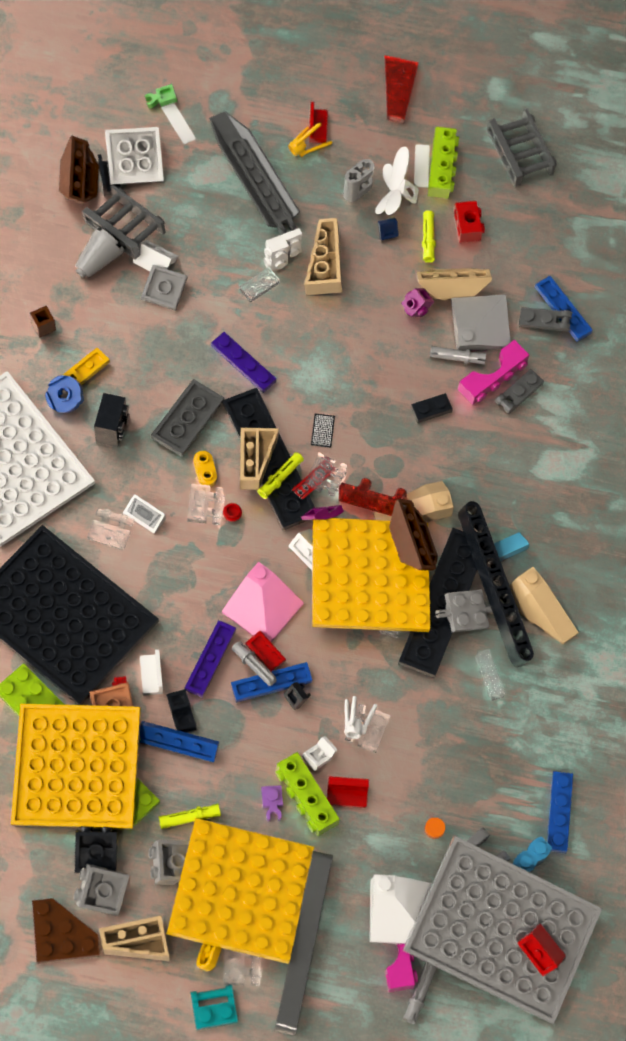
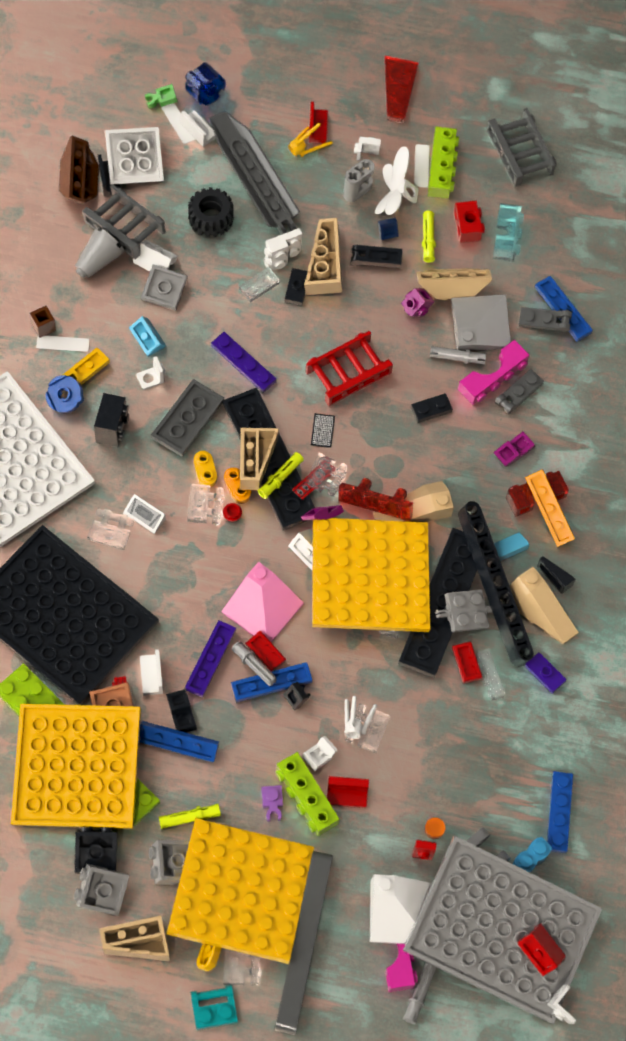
(61, 934): reddish brown plate -> none
(63, 343): none -> white sticker
(147, 336): none -> medium azure slope
(157, 372): none -> white bracket
(197, 127): none -> white panel
(204, 84): none -> clear blue brick
(210, 200): none -> black tyre
(233, 486): none -> light orange plate
(296, 290): none -> black plate
(349, 385): none -> red fence
(367, 145): none -> white bracket
(376, 256): none -> black plate
(412, 537): reddish brown wedge -> none
(424, 850): none -> red plate
(467, 662): none -> red plate
(506, 245): none -> clear light blue arch
(515, 449): none -> magenta slope
(521, 499): none -> clear red arch
(545, 673): none -> dark purple plate
(550, 508): none -> light orange plate
(556, 575): none -> black slope
(558, 1011): none -> white bracket

